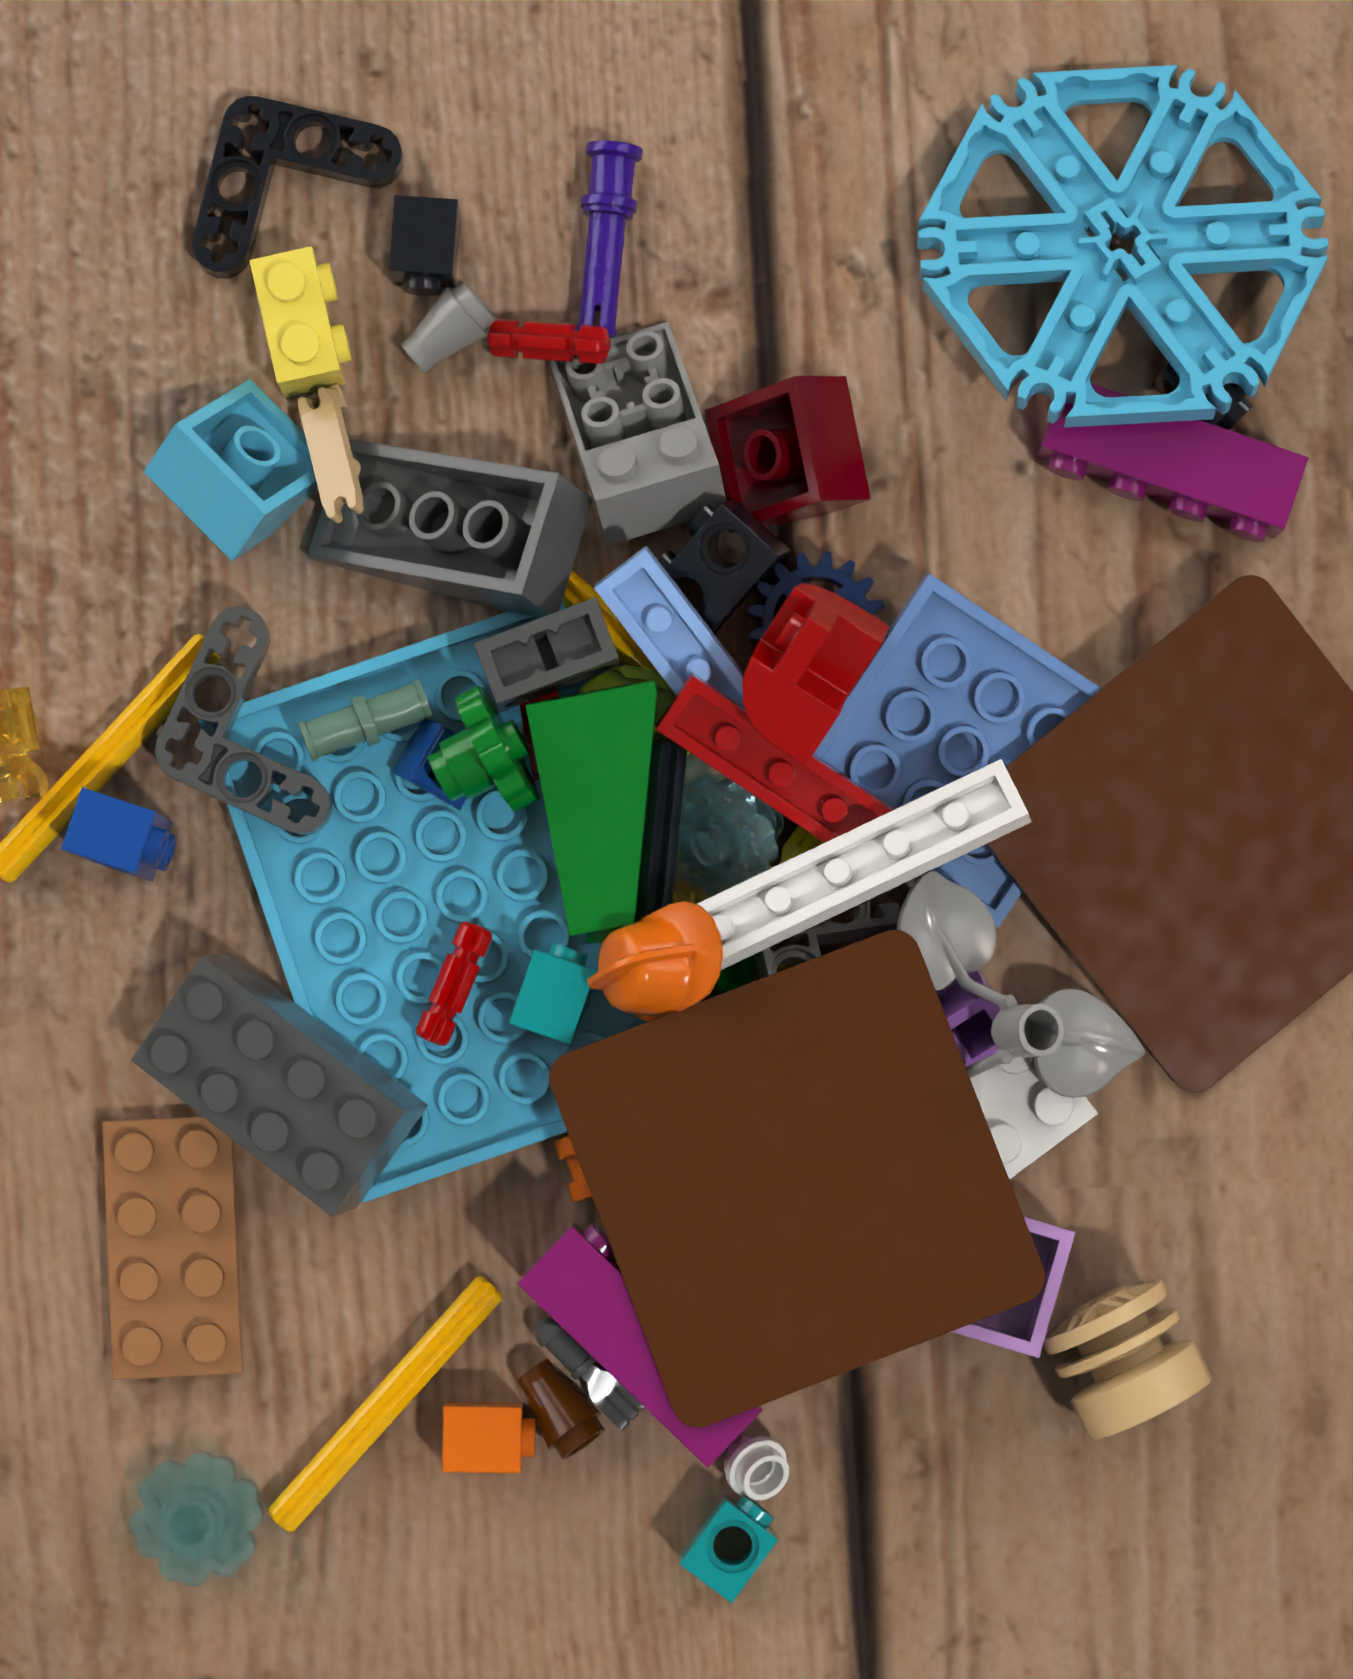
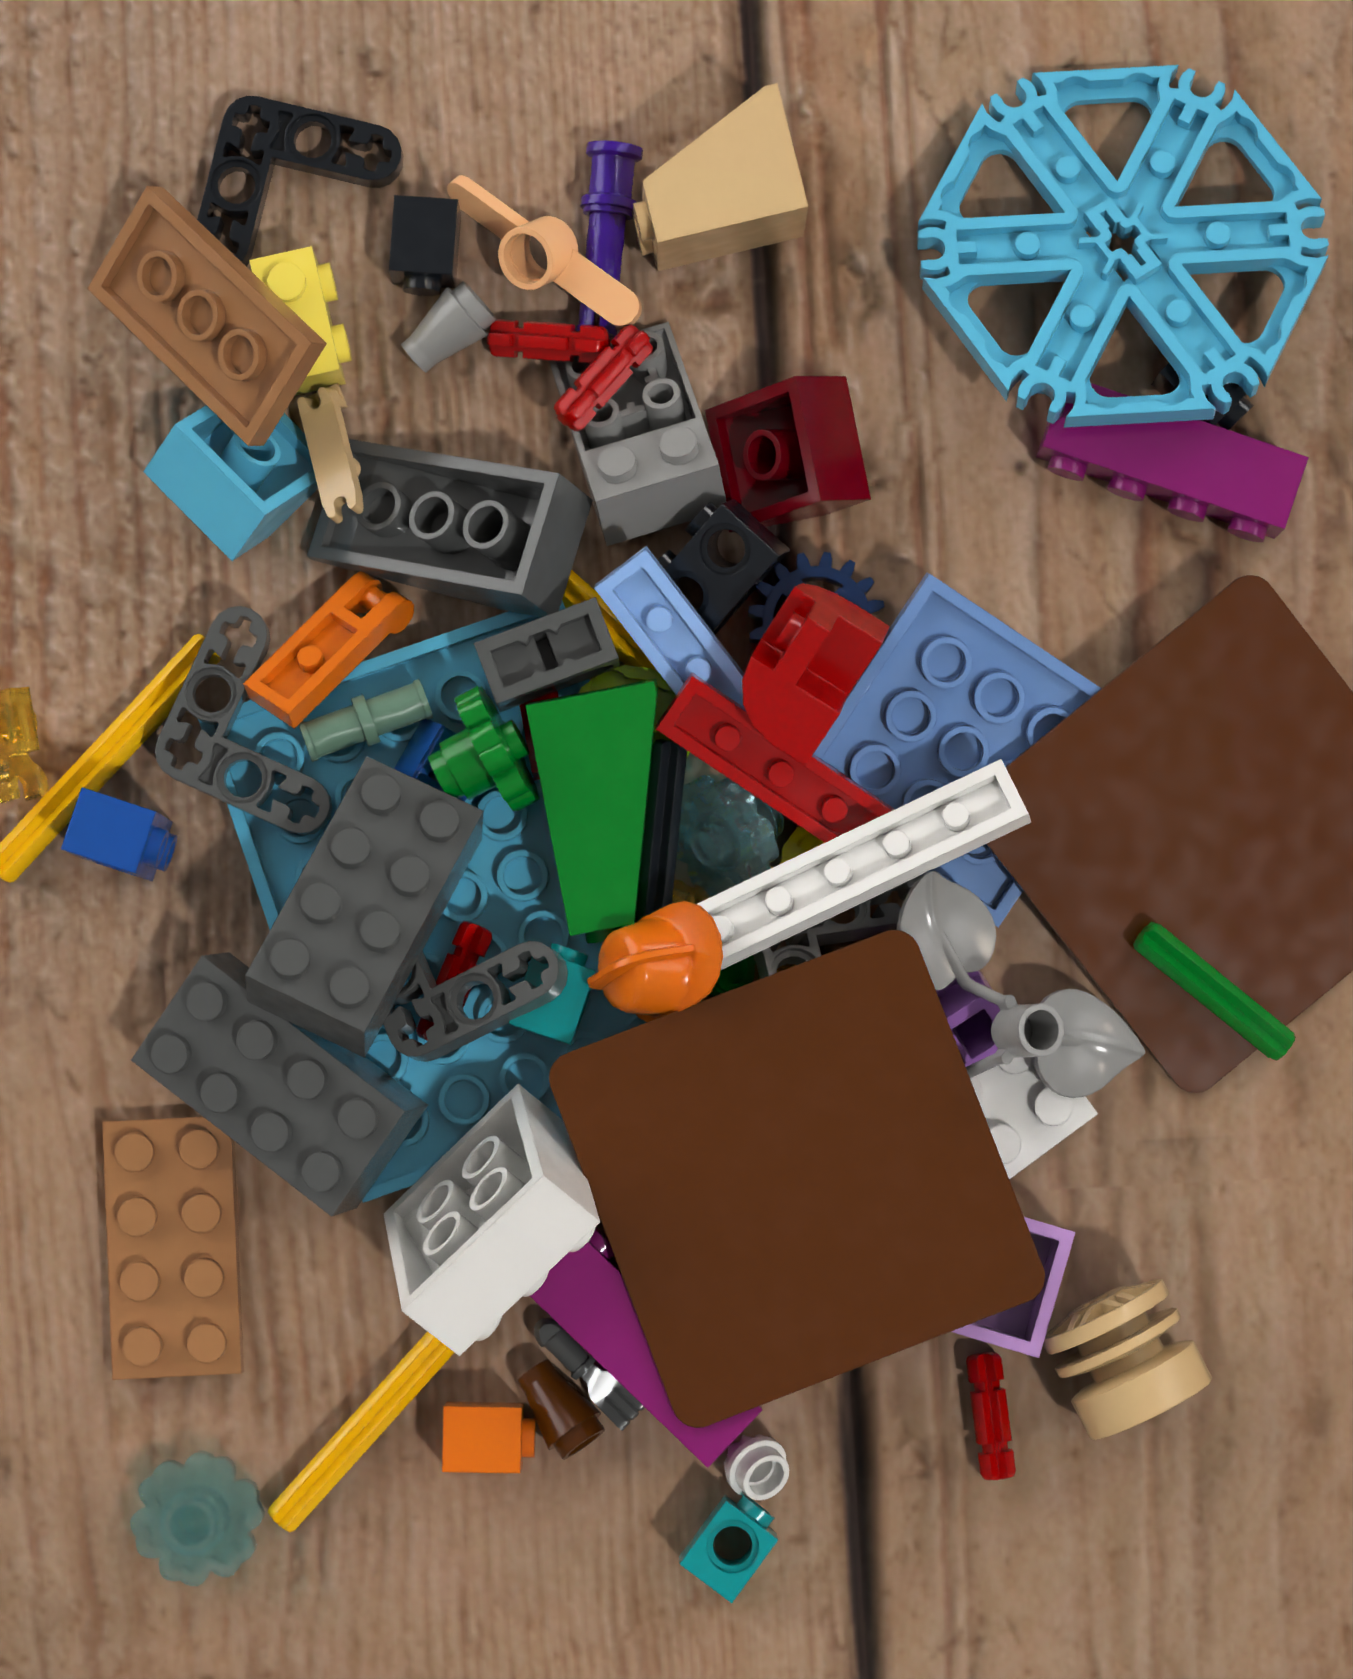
(206, 316): none -> medium nougat plate
(328, 648): none -> orange plate
(364, 906): none -> dark grey brick
(445, 1001): none -> dark grey beam
(489, 1221): none -> white slope
(564, 262): none -> light nougat piece
(603, 378): none -> red axle
(725, 189): none -> tan slope
(990, 1416): none -> red axle
(1214, 991): none -> green axle

